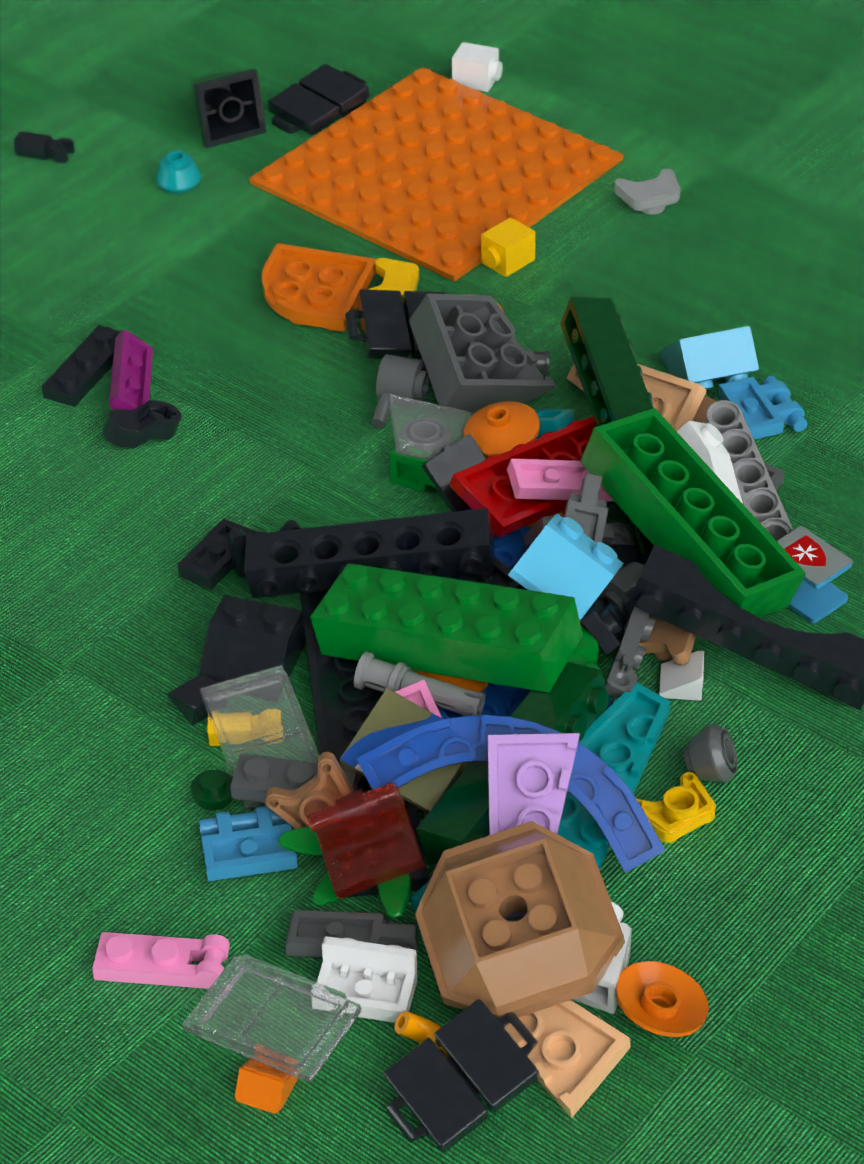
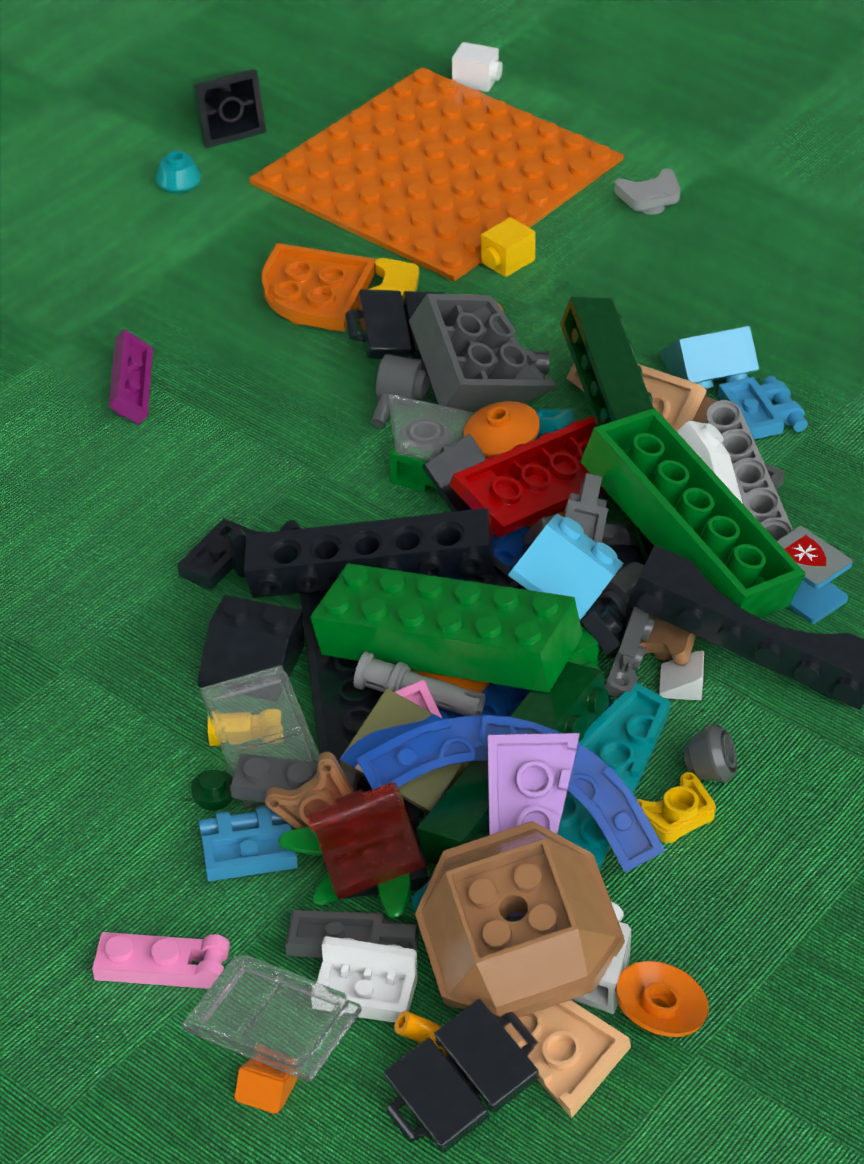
(43, 147): black bar -> none
(82, 368): black plate -> none
(145, 422): black piece -> none
(189, 699): black slope -> none
(318, 100): black piece -> none
(548, 479): bright pink plate -> none

